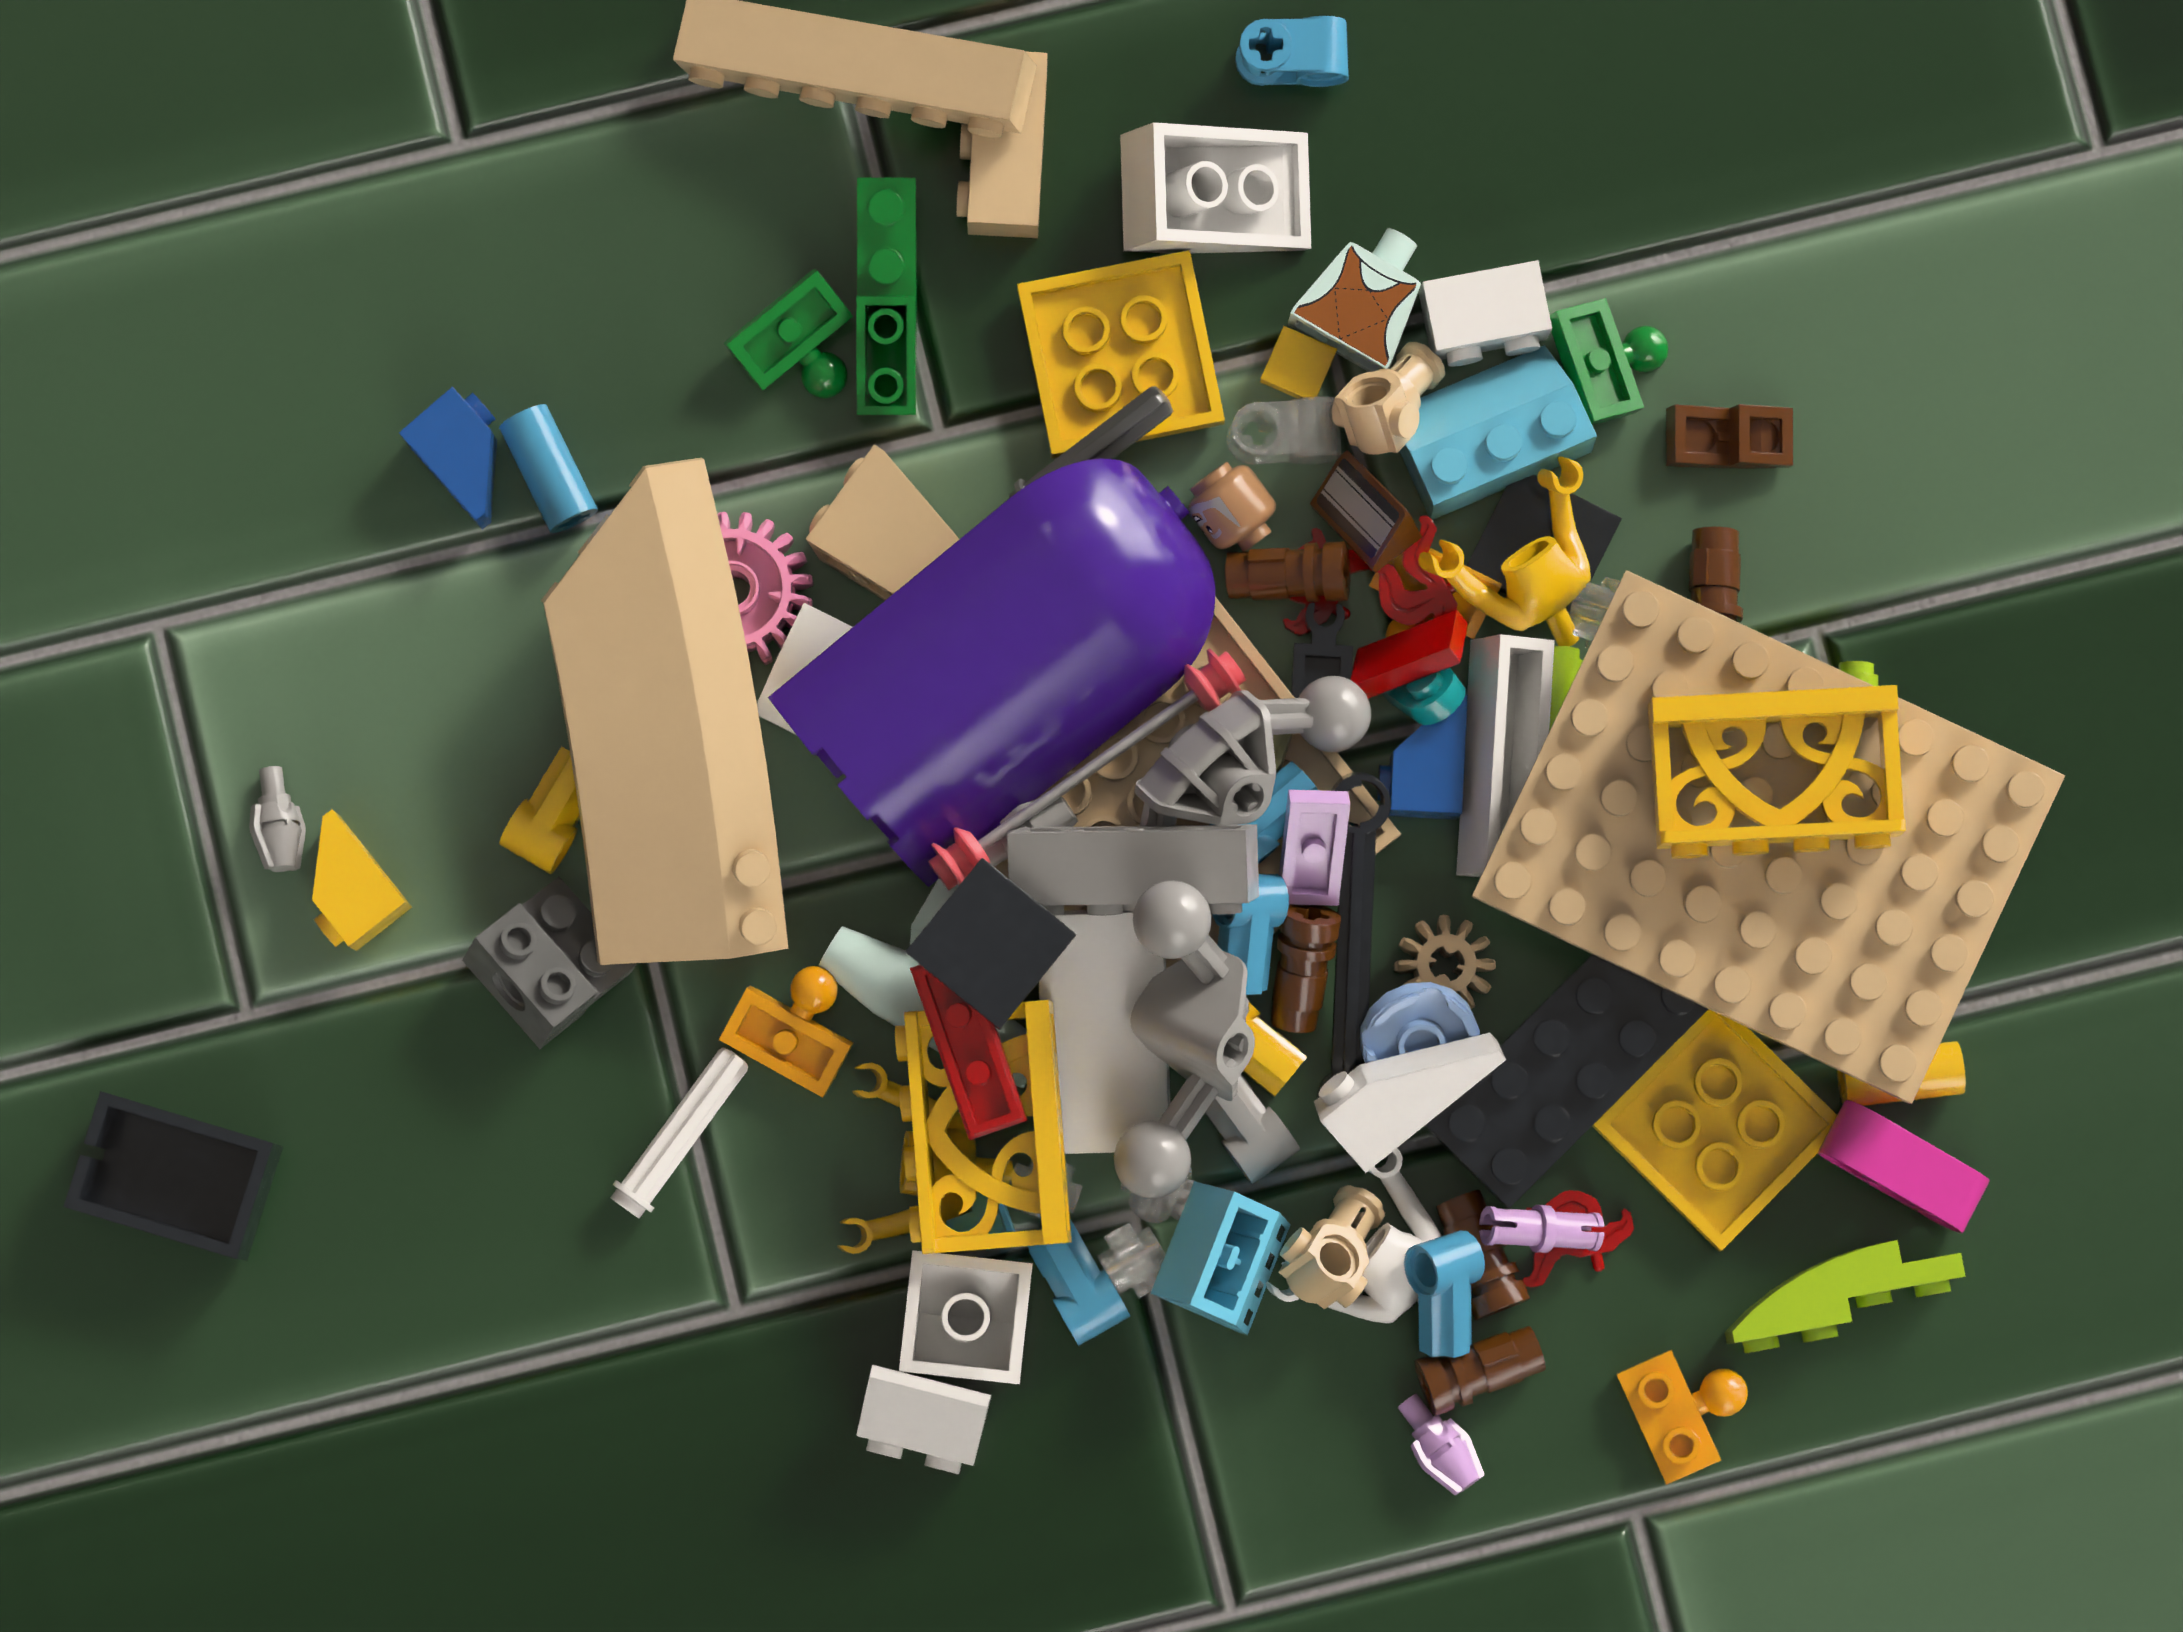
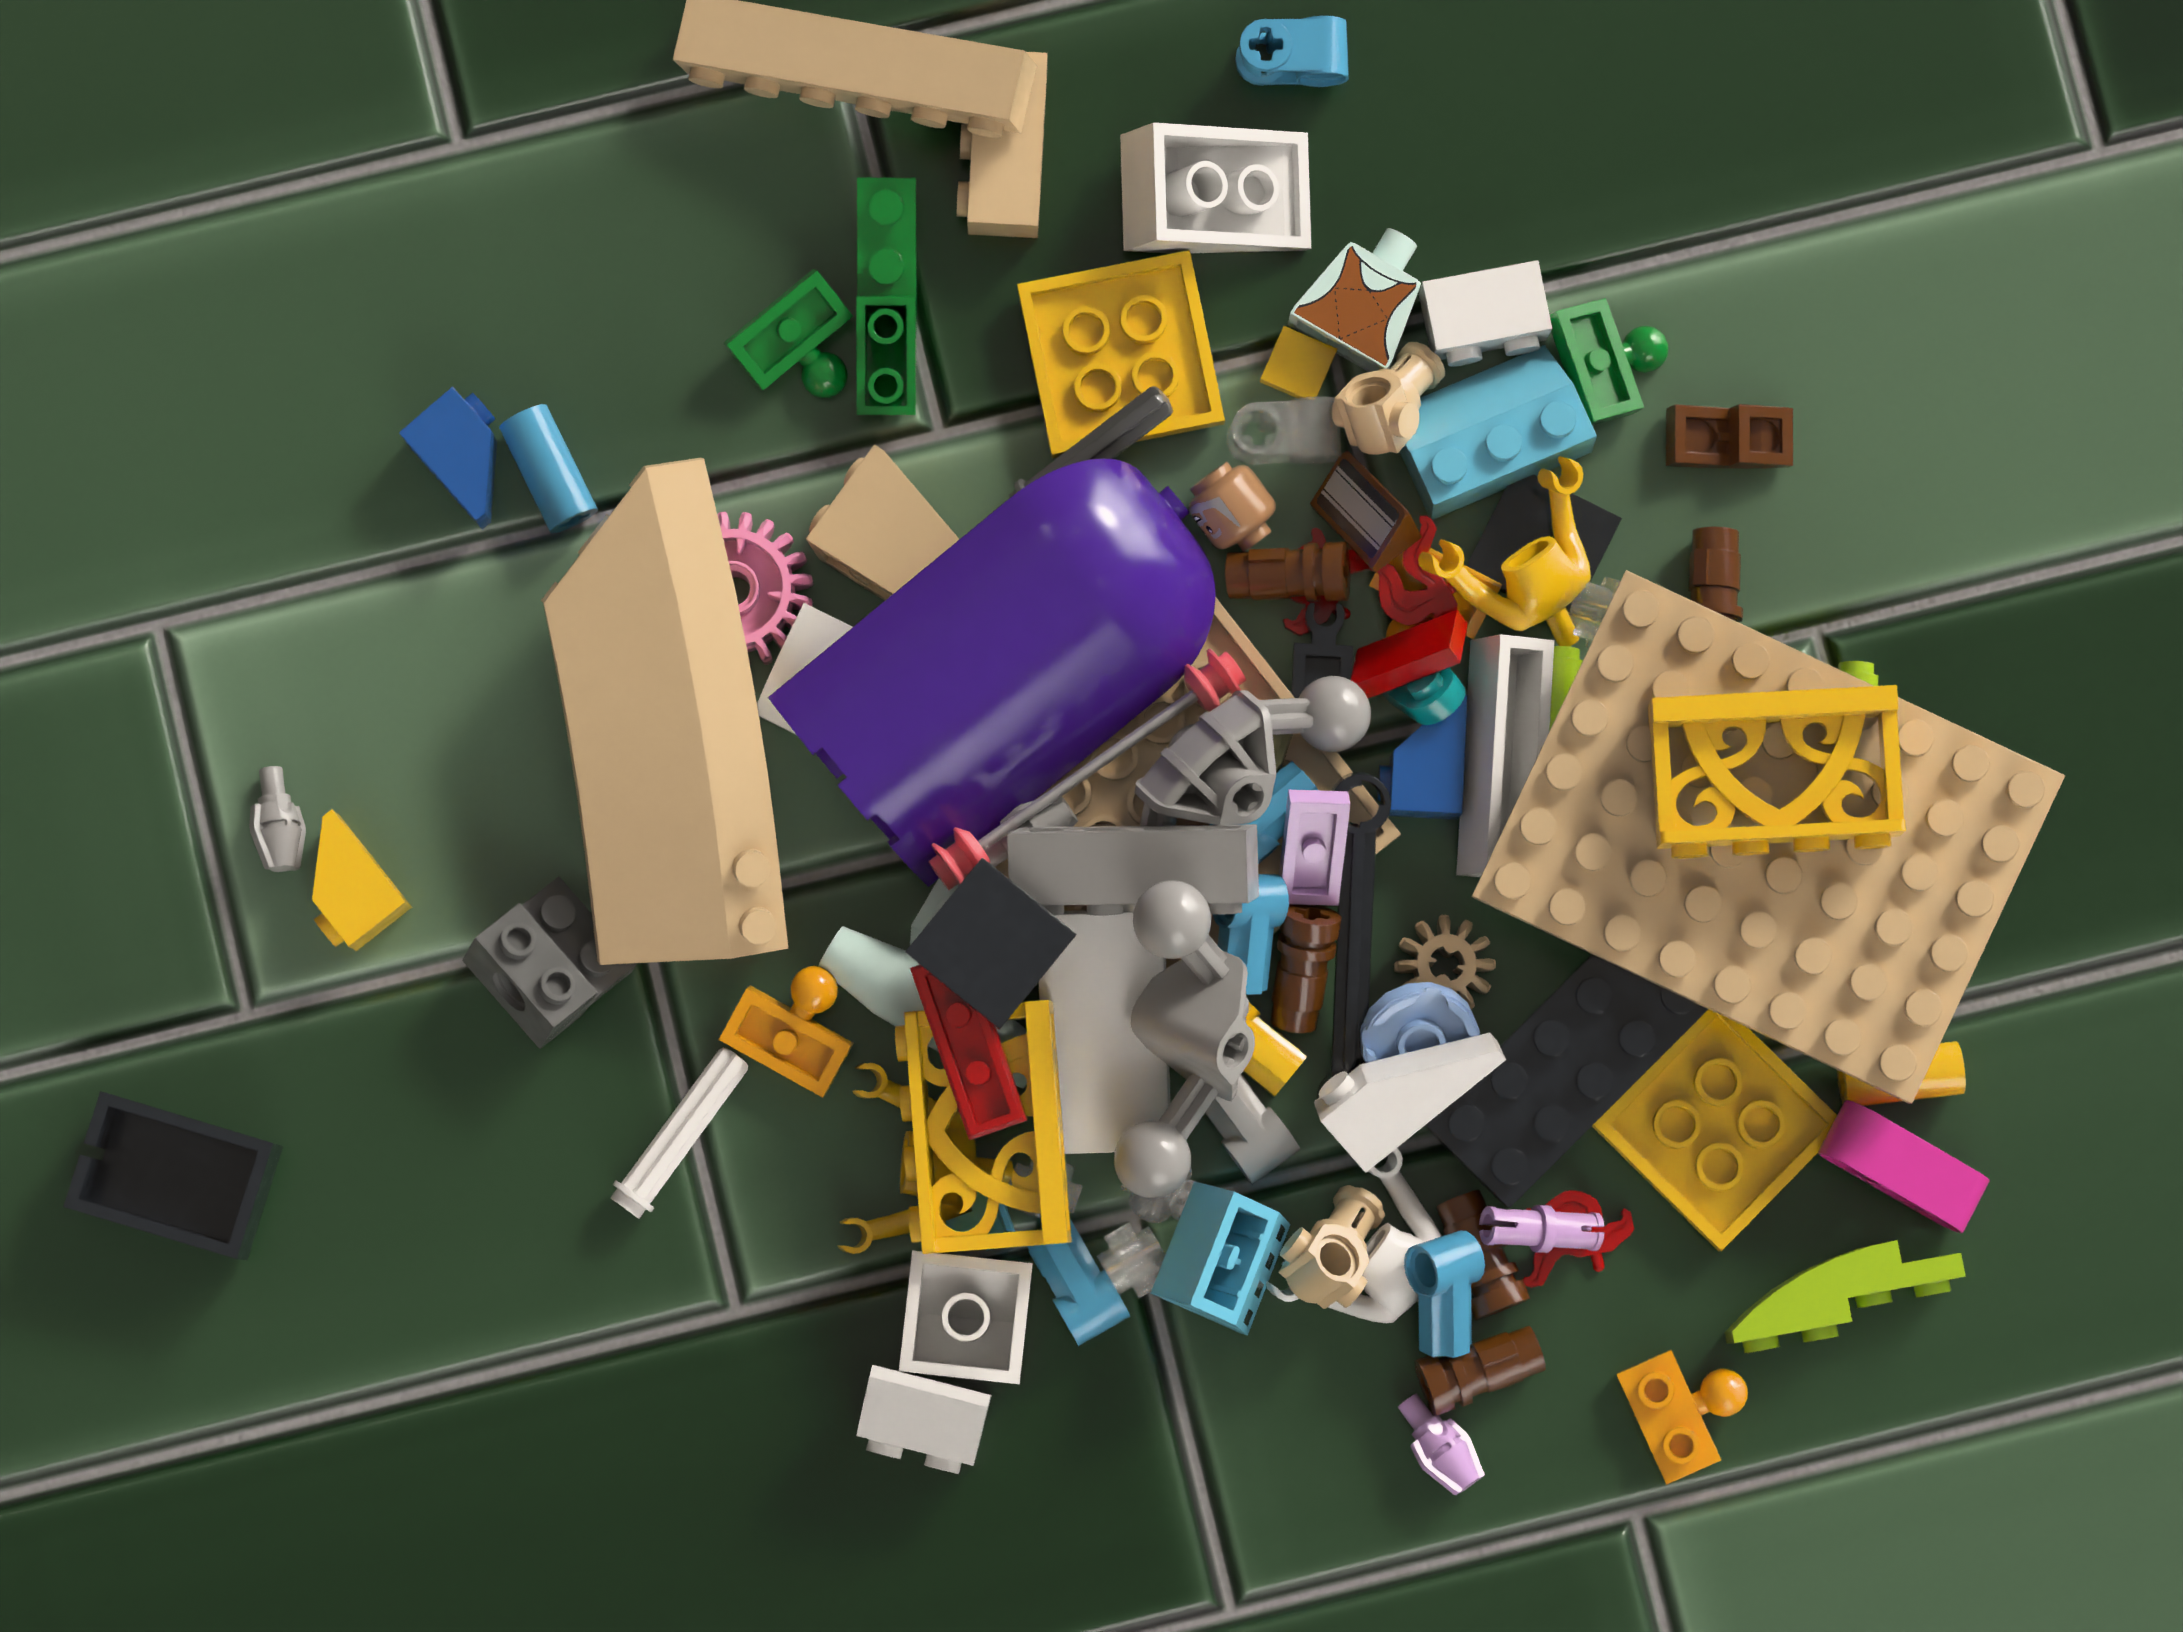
(546, 823): yellow piece -> none

